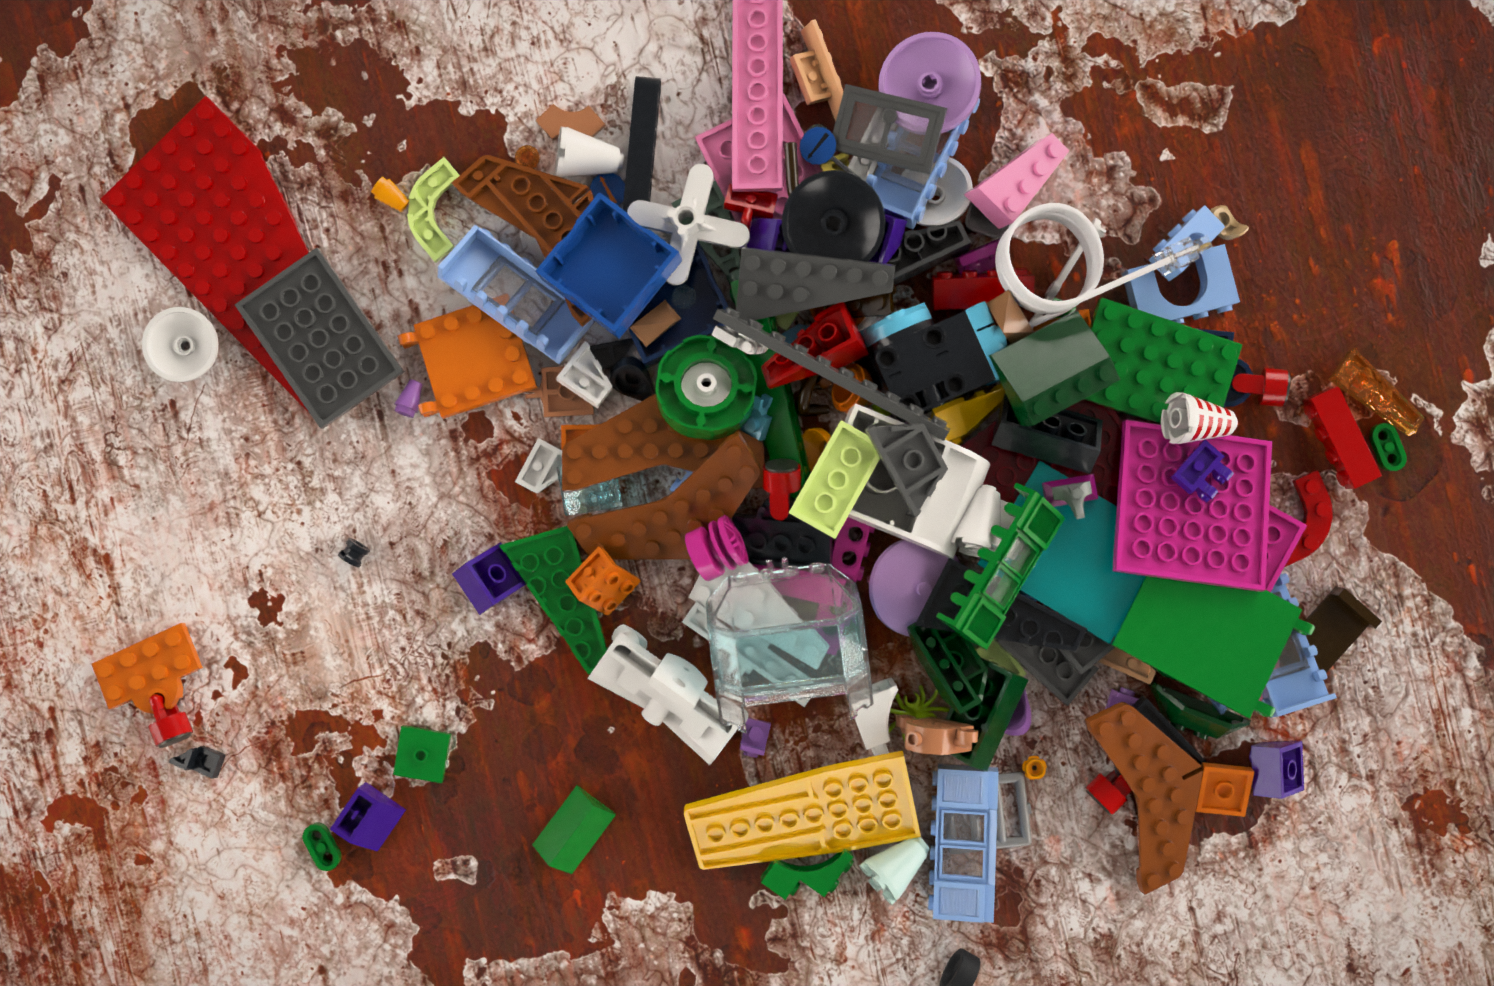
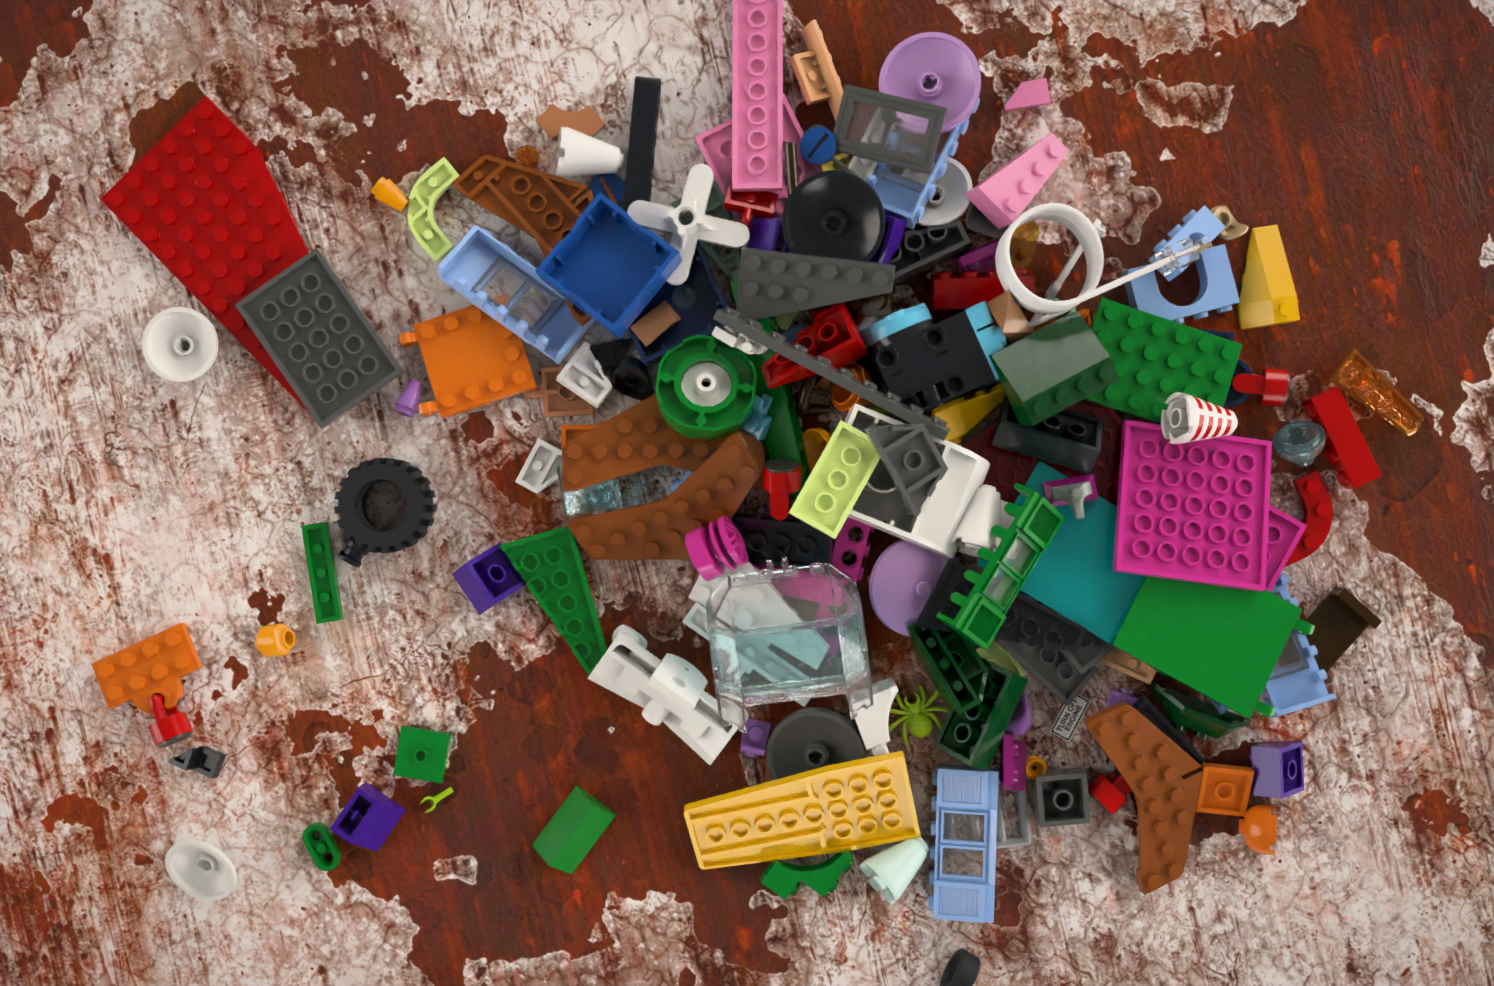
(201, 869): none -> white dish
(274, 640): none -> light orange head
(322, 572): none -> green plate
(353, 512): none -> black tyre
(434, 800): none -> lime hand
(601, 582): orange bracket -> none
(811, 741): none -> dark grey dish
(936, 735): nougat piece -> none
(1012, 764): none -> magenta bracket
(1024, 245): none -> clear yellow plate
(1029, 95): none -> bright pink tile
(1061, 798): none -> dark grey slope
(1070, 718): none -> white sticker
(1197, 467): dark purple plate -> none
(1259, 828): none -> orange cylinder
(1267, 285): none -> yellow wedge
(1300, 442): none -> clear light blue piece
(1387, 446): green plate -> none

